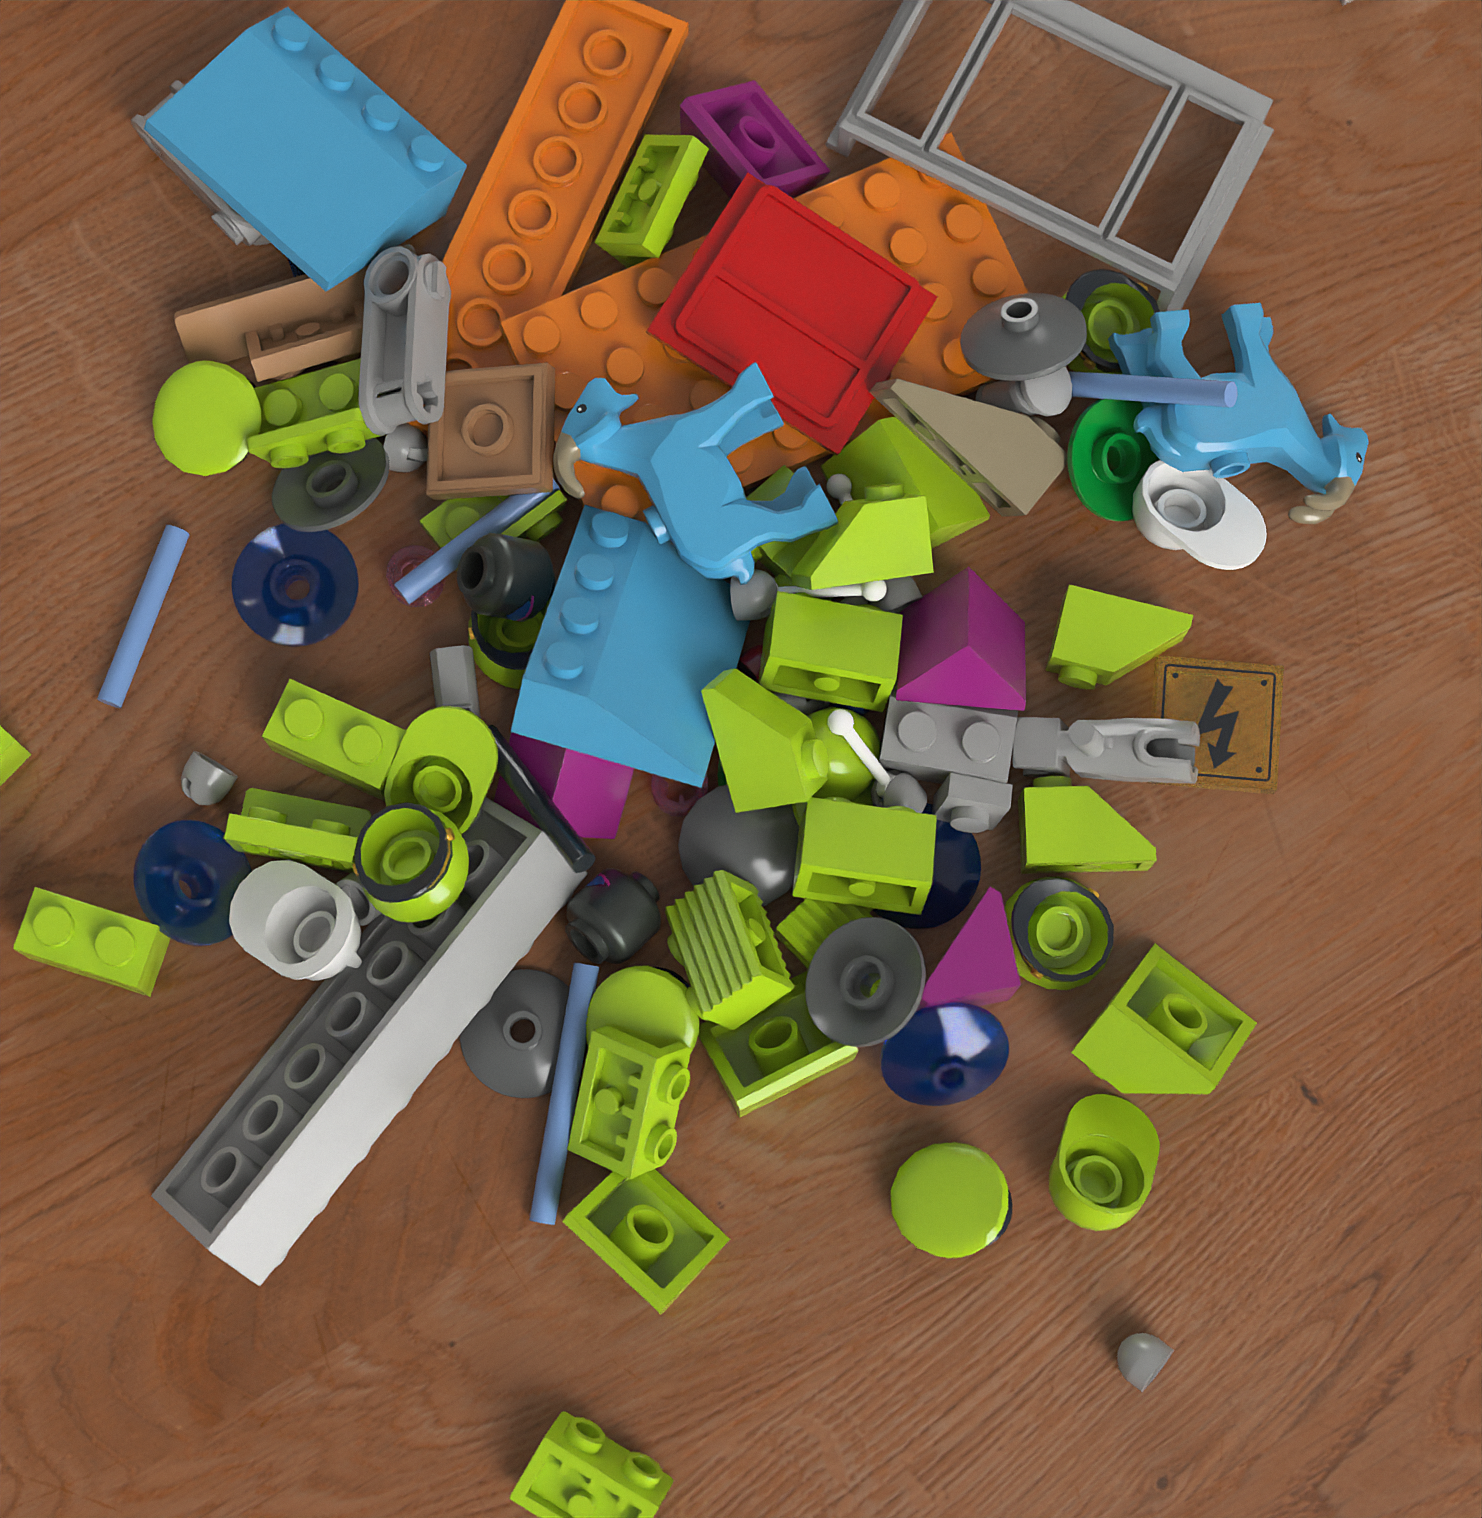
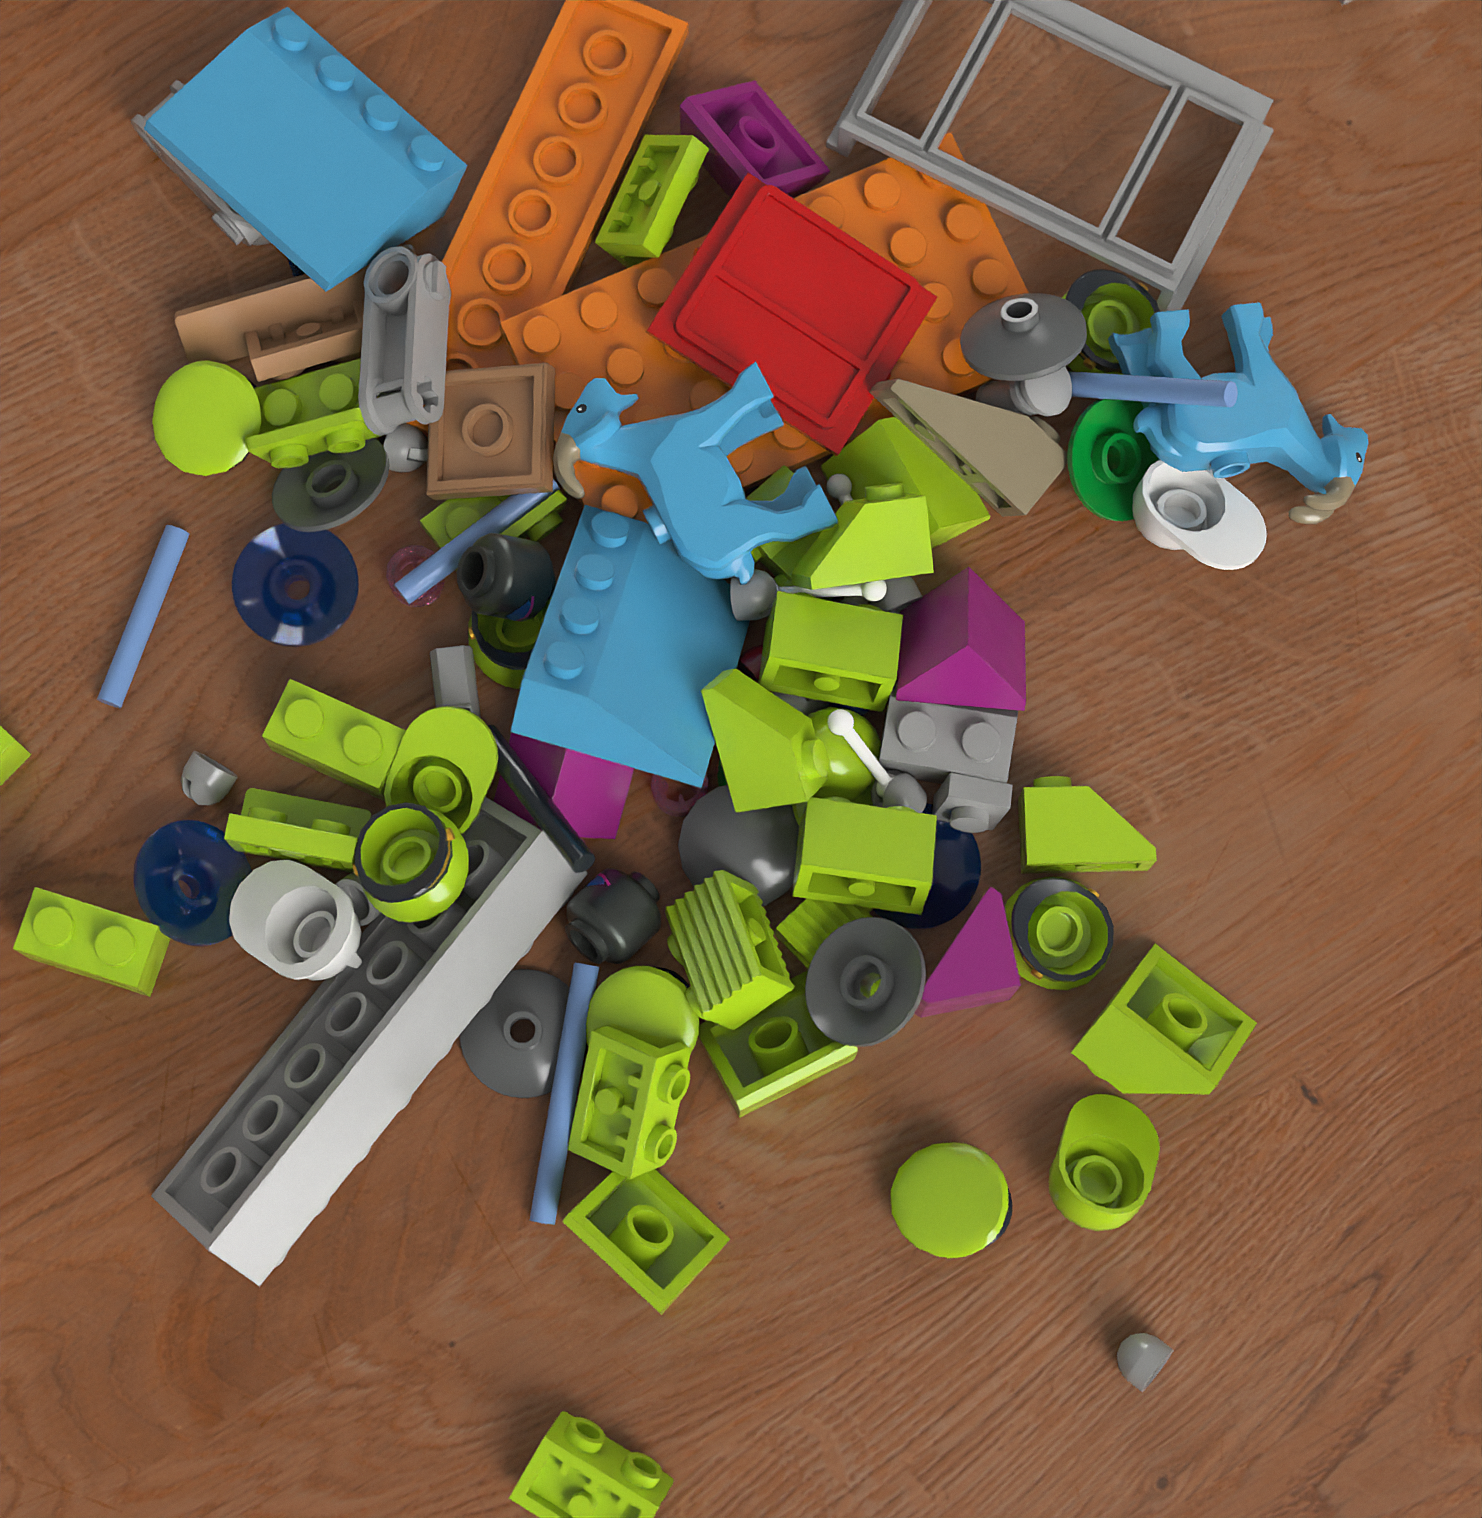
(945, 1054): clear blue dish -> none
(1108, 749): light grey piece -> none
(1109, 636): lime slope -> none
(1235, 714): clear yellow tile -> none

